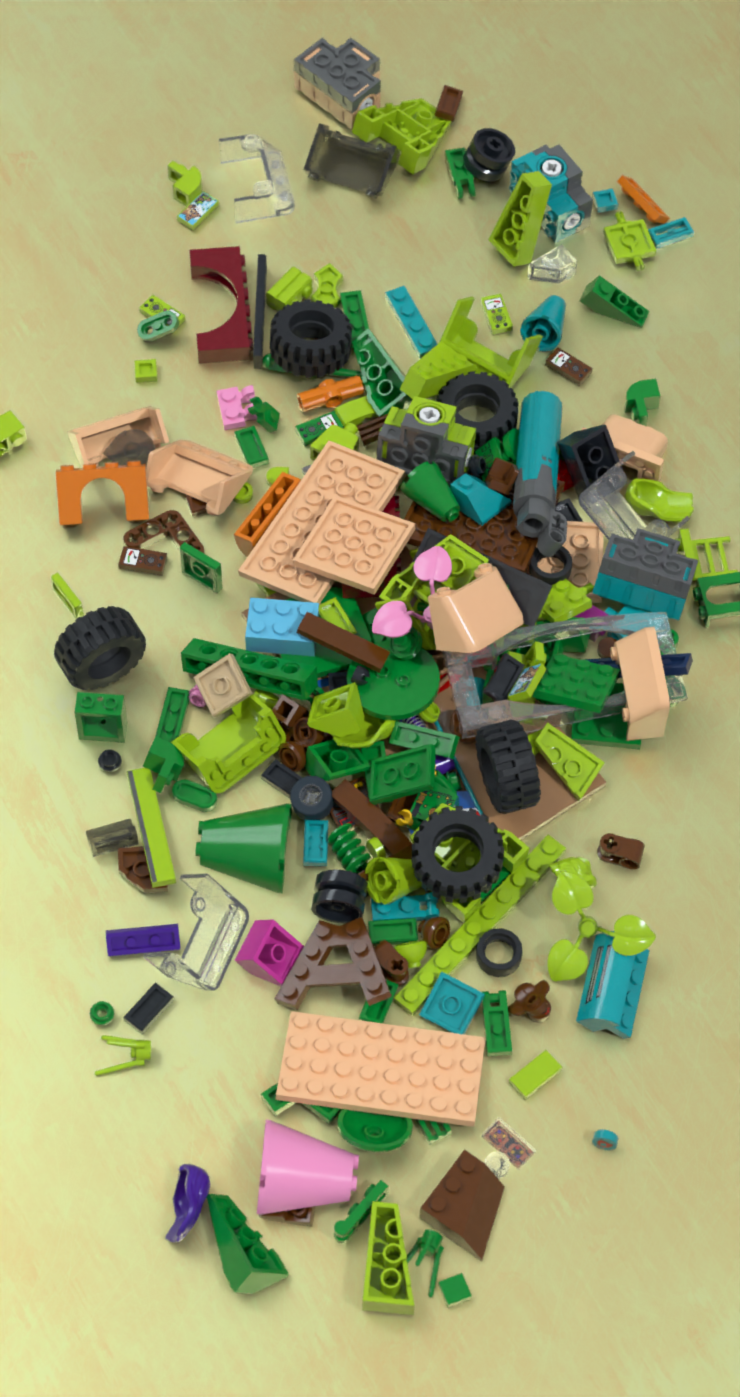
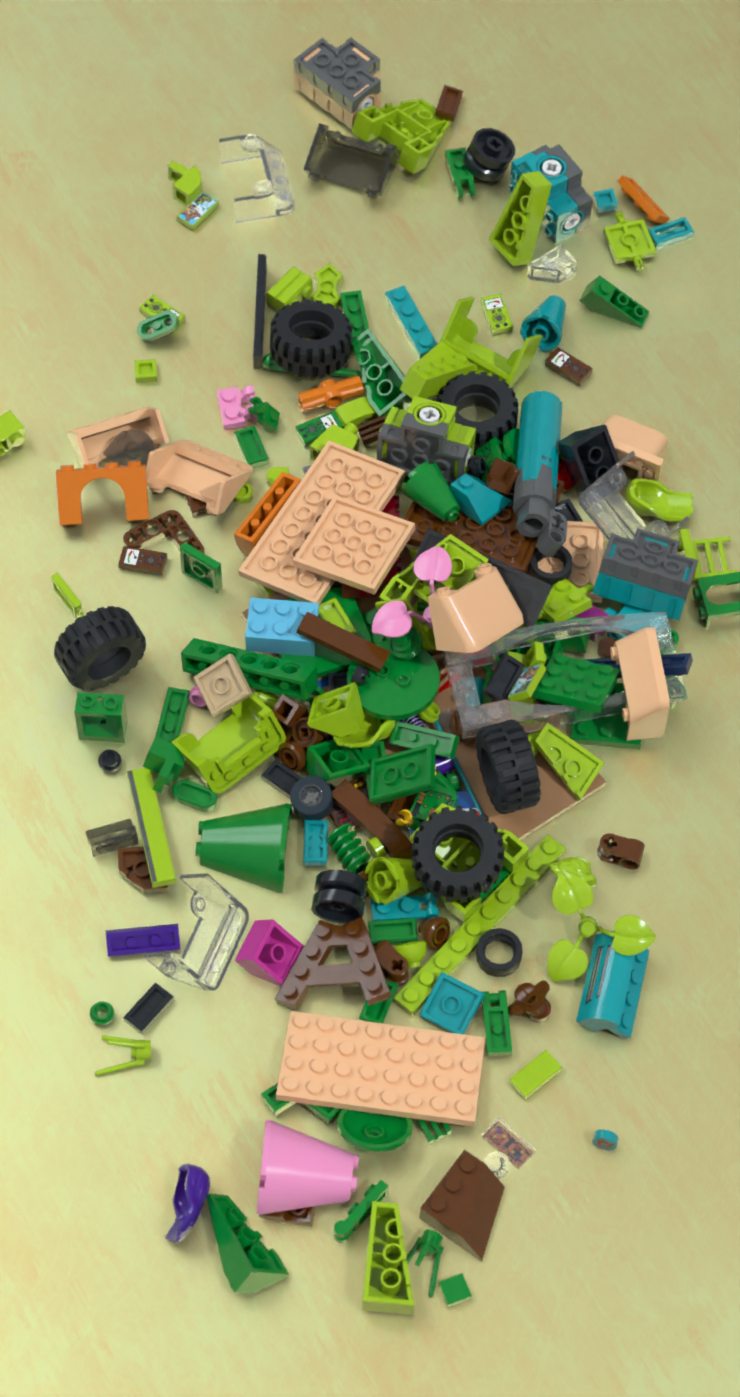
(231, 339): dark red arch -> none
(642, 397): green brick -> none

